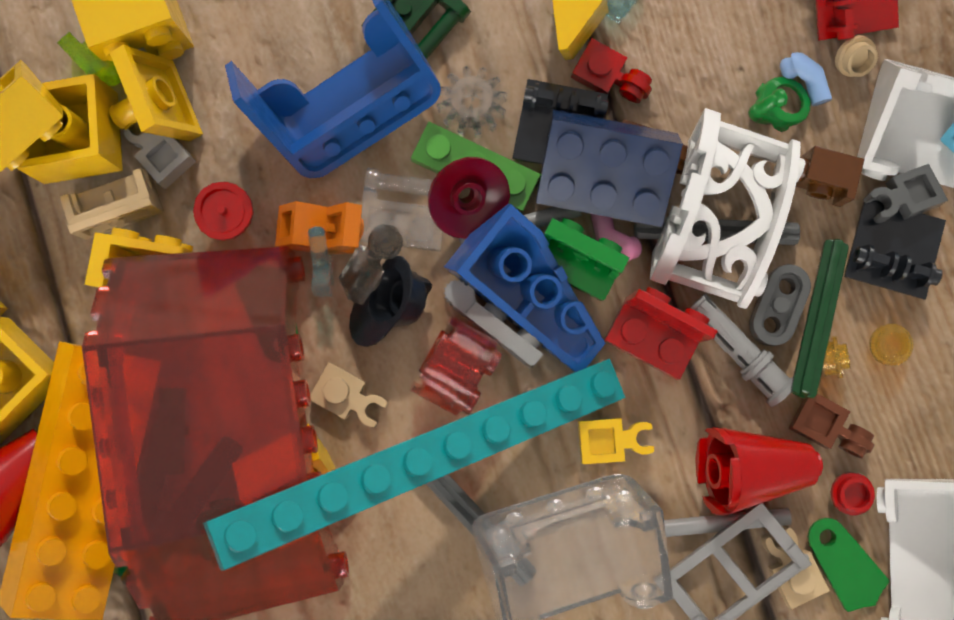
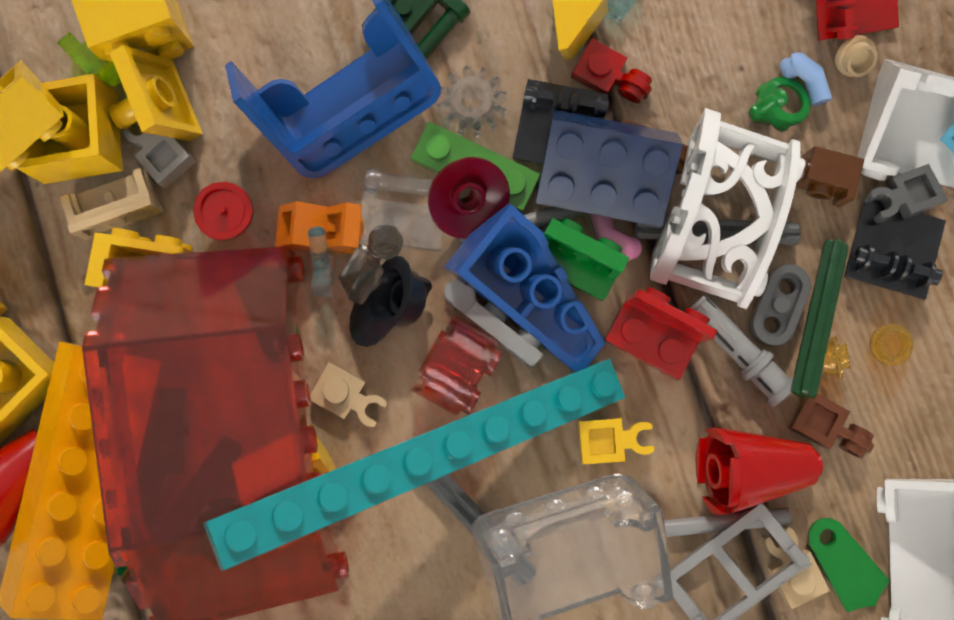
(852, 493): red plate -> none

